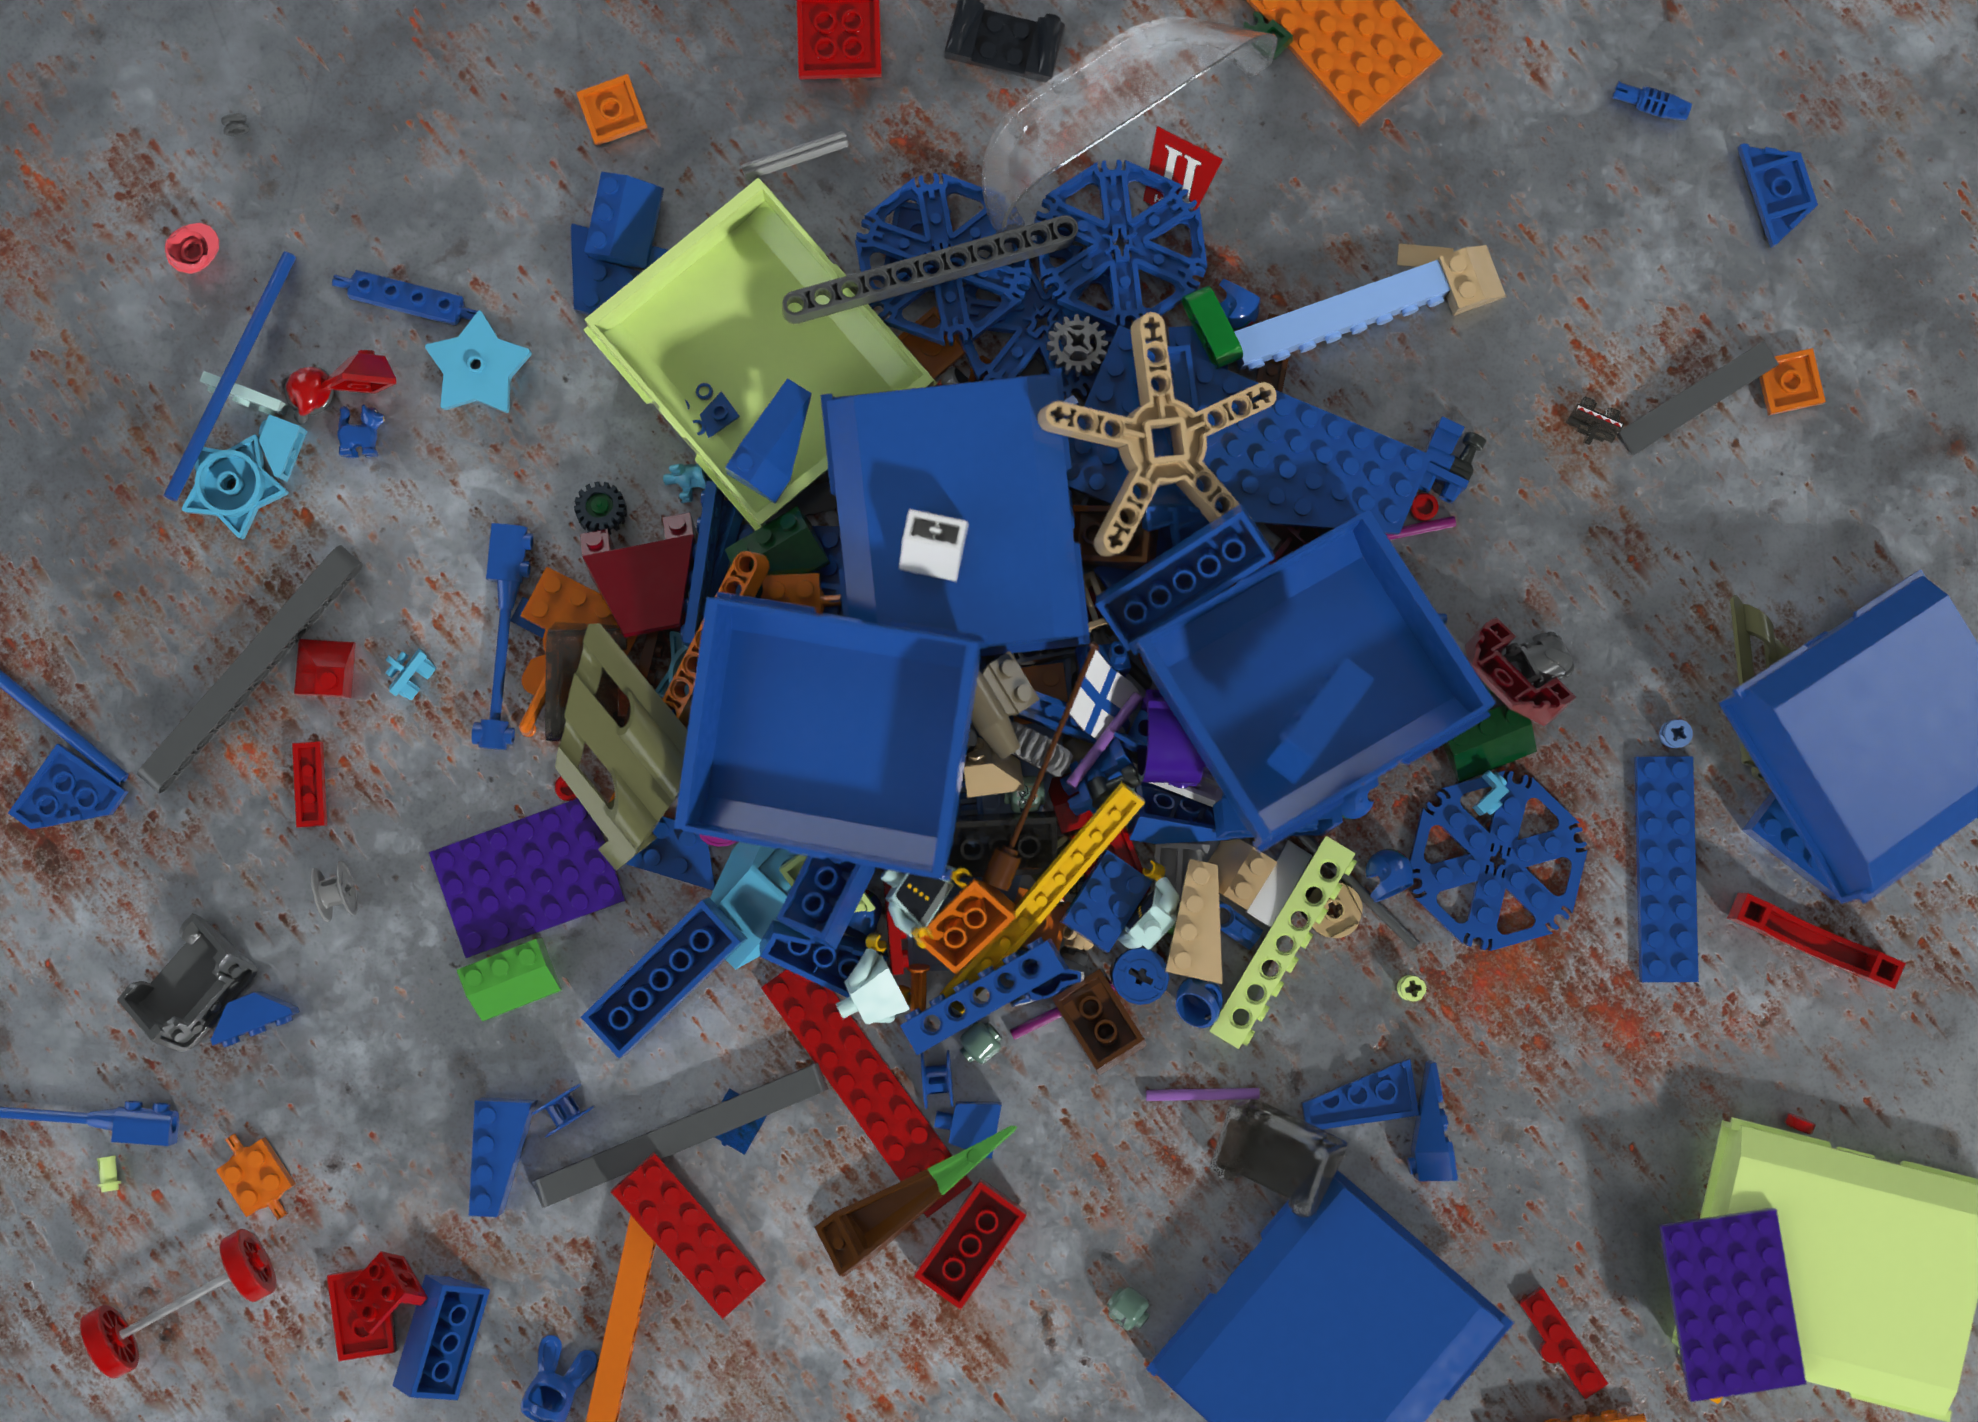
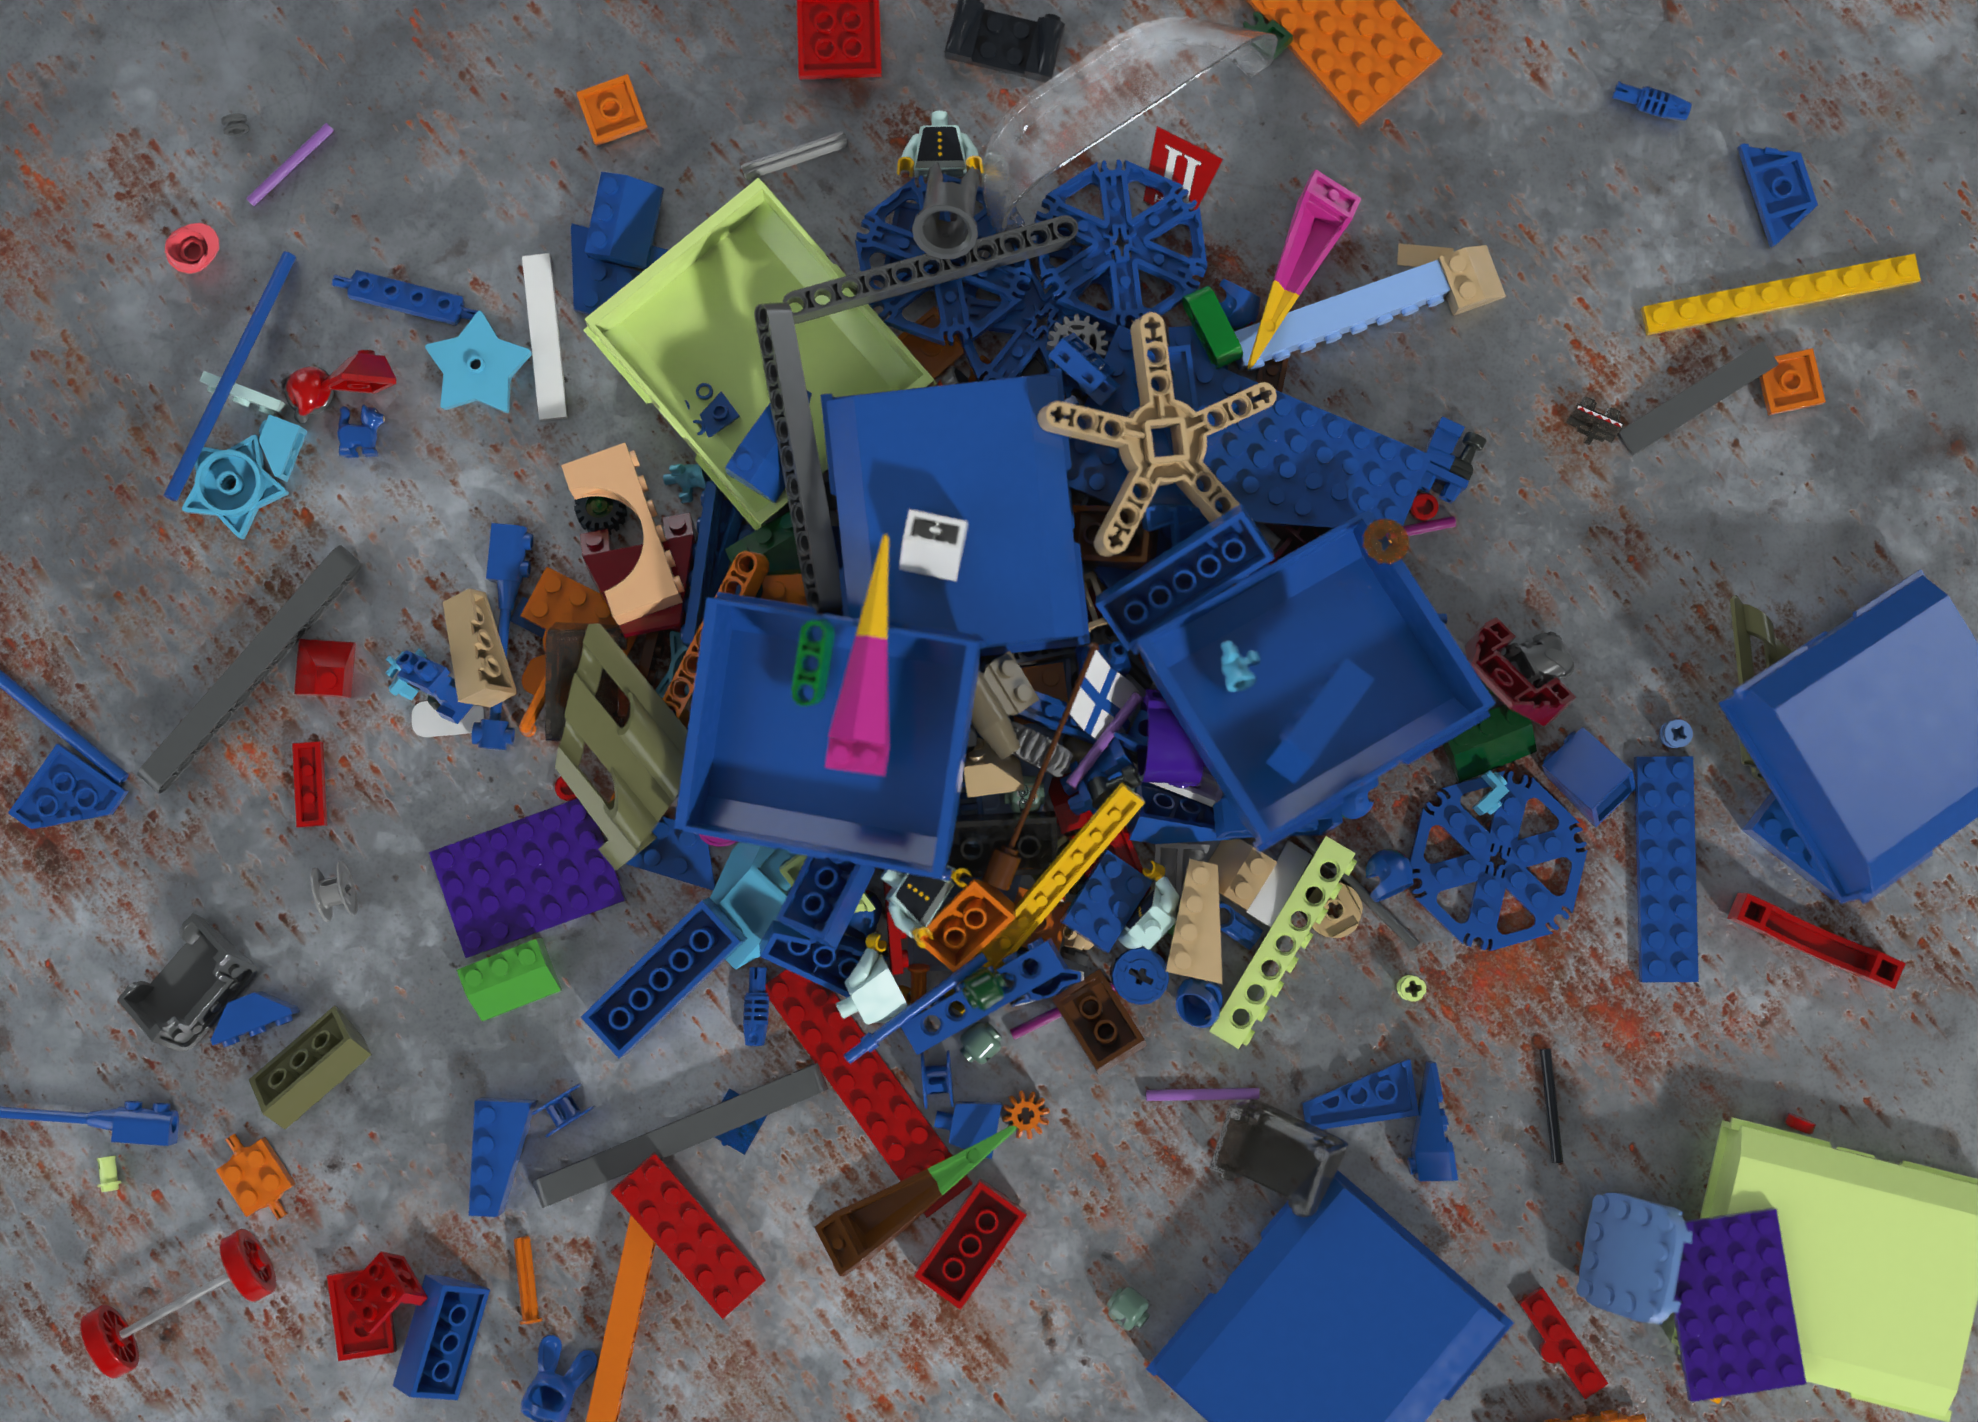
(290, 164): none -> medium lavender bar
(309, 1068): none -> olive slope
(429, 723): none -> white sticker
(434, 681): none -> blue hips
(477, 651): none -> tan wedge
(526, 1280): none -> orange axle
(545, 337): none -> white tile
(651, 582): none -> light nougat arch
(756, 1008): none -> blue hinge
(799, 456): none -> dark grey beam
(803, 673): none -> green beam
(861, 716): none -> dark pink plate
(871, 1040): none -> blue bar
(939, 144): none -> torso
(941, 237): none -> dark grey piece
(983, 988): none -> dark green head
(1017, 1109): none -> orange gear
(1085, 367): none -> blue piece
(1236, 667): none -> medium azure piece
(1316, 225): none -> dark pink plate
(1397, 537): none -> clear orange gear
(1551, 1105): none -> black bar
(1589, 776): none -> blue slope
(1632, 1257): none -> medium blue plate
(1780, 294): none -> yellow plate

